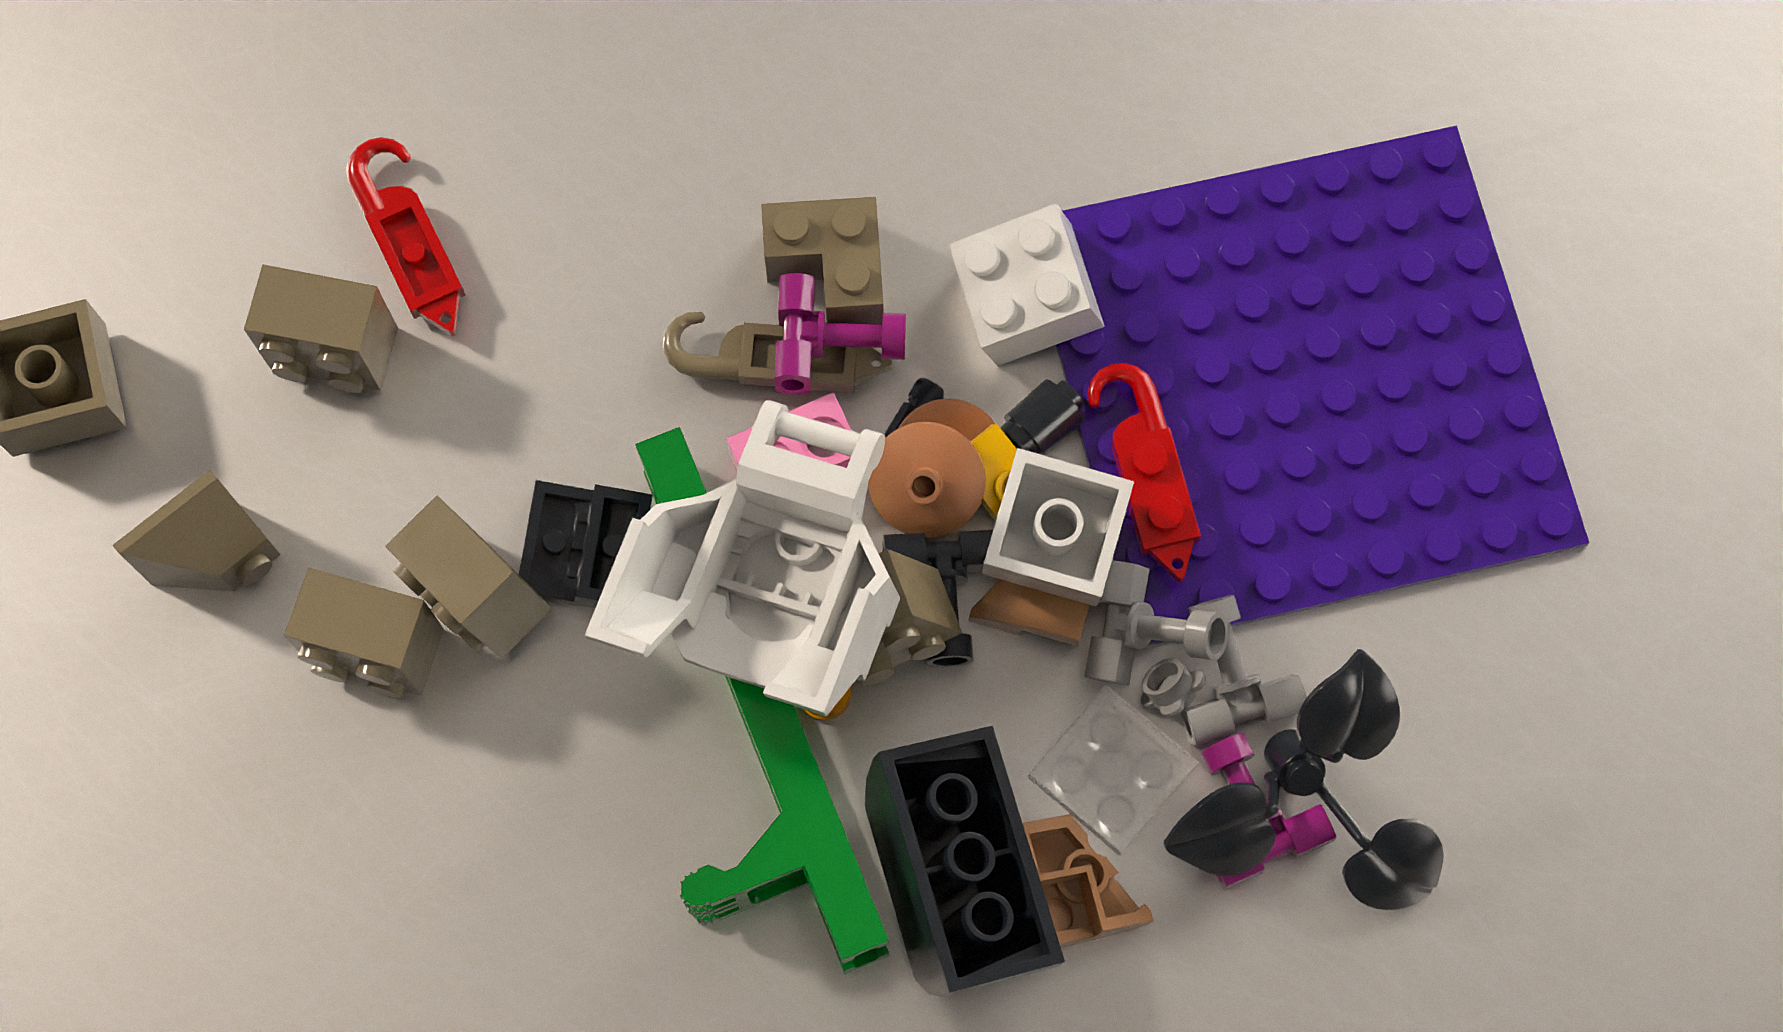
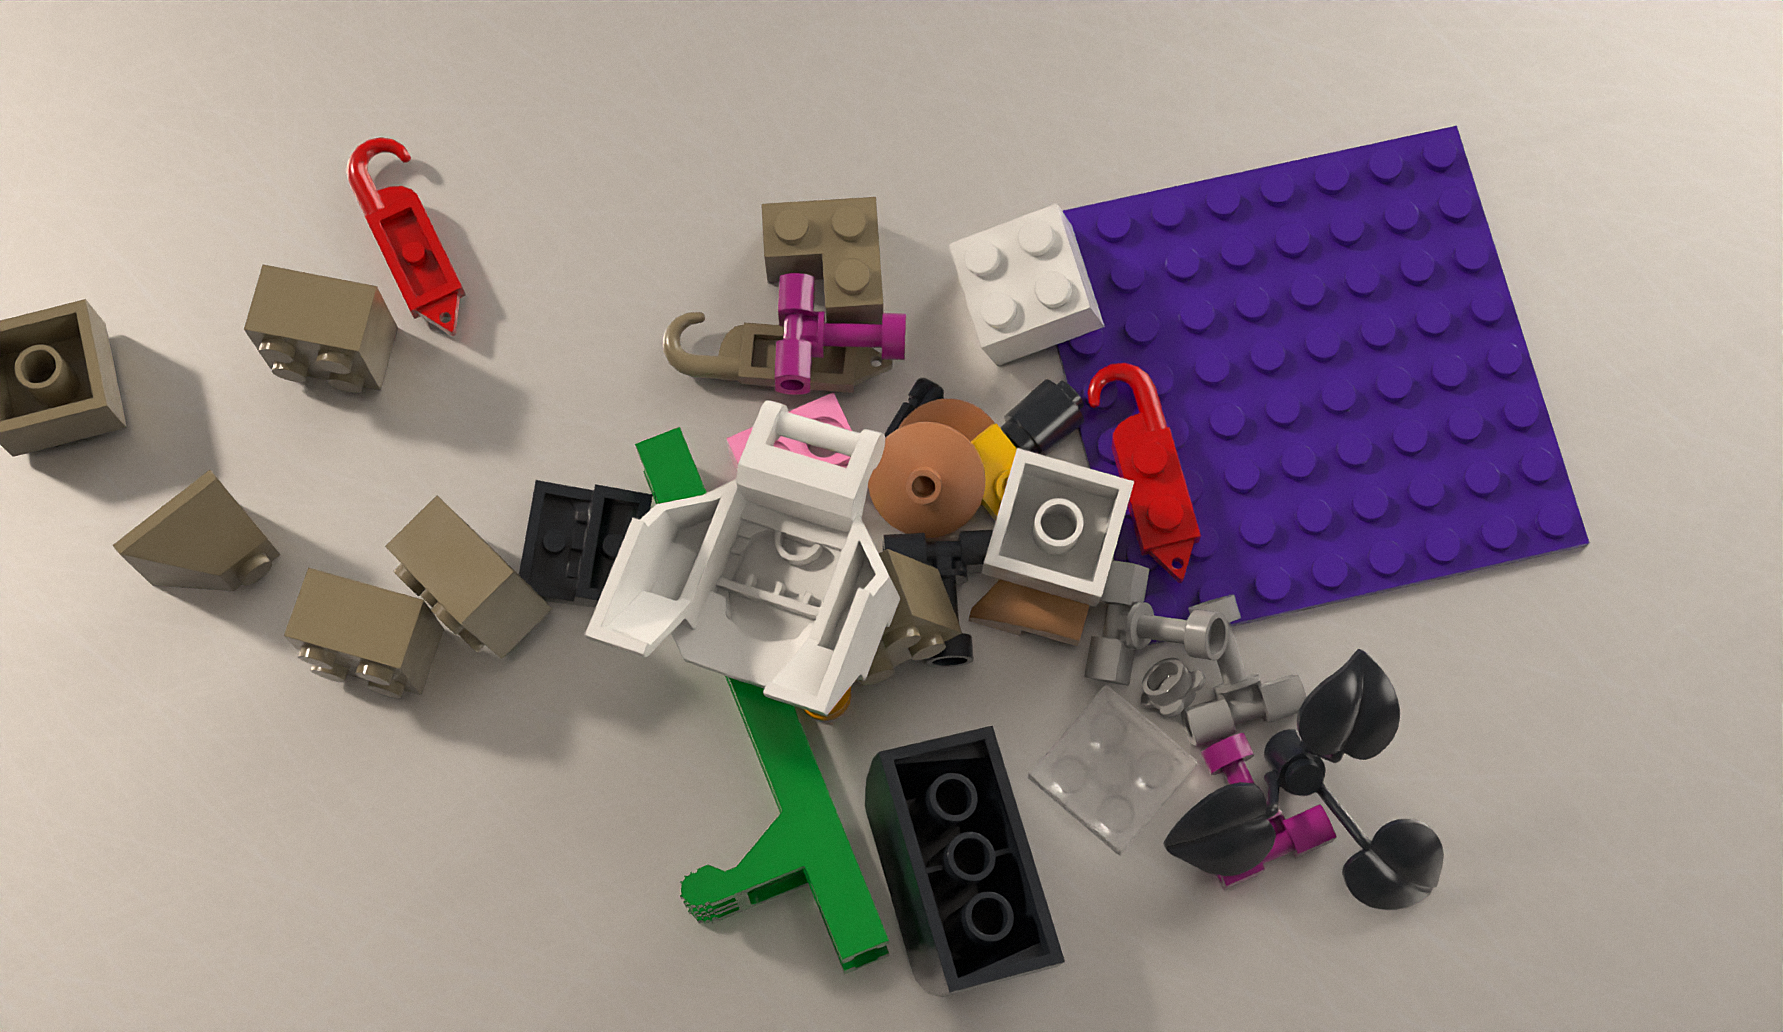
(1080, 884): medium nougat slope -> none

